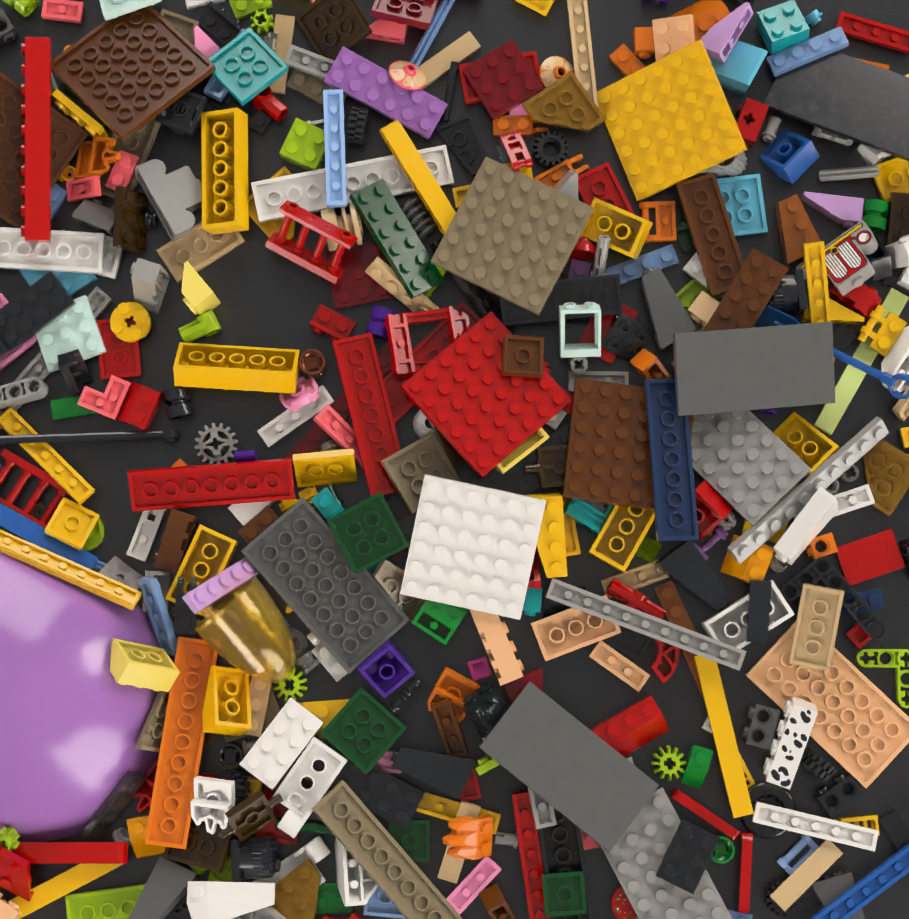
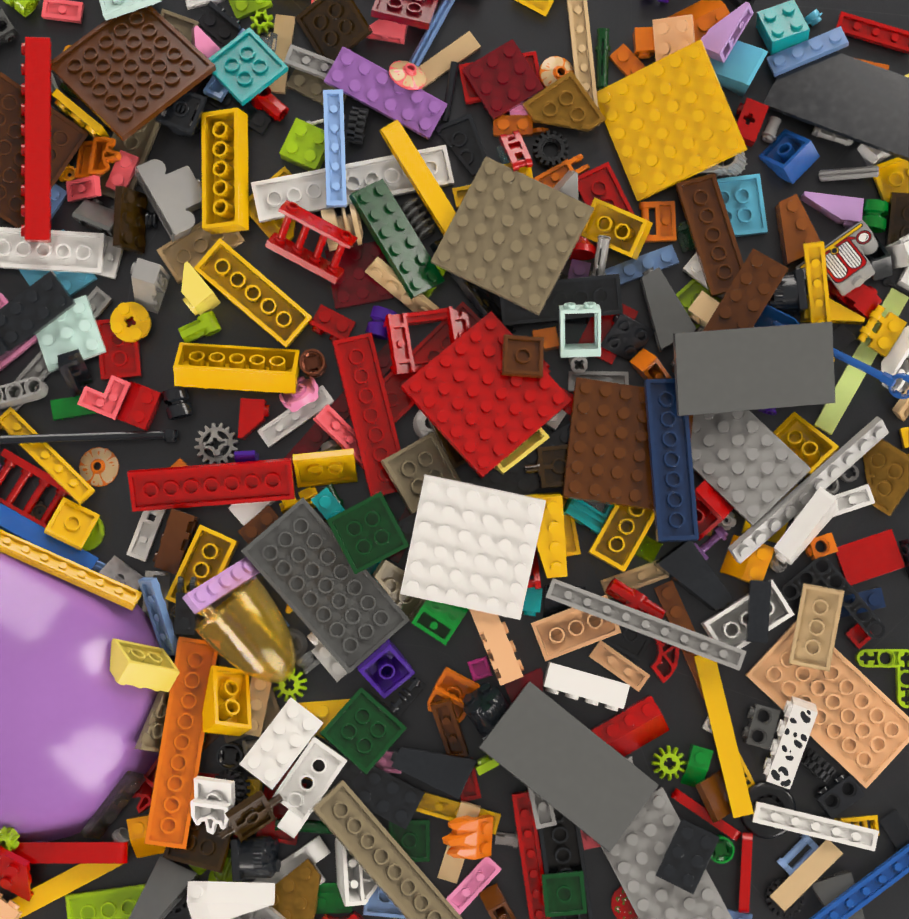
(108, 470): none -> tan dish
(251, 416): none -> red slope
(253, 293): none -> yellow brick
(550, 337): none -> orange brick
(585, 685): none -> white brick
(602, 36): none -> dark green pin
(714, 796): none -> reddish brown tile

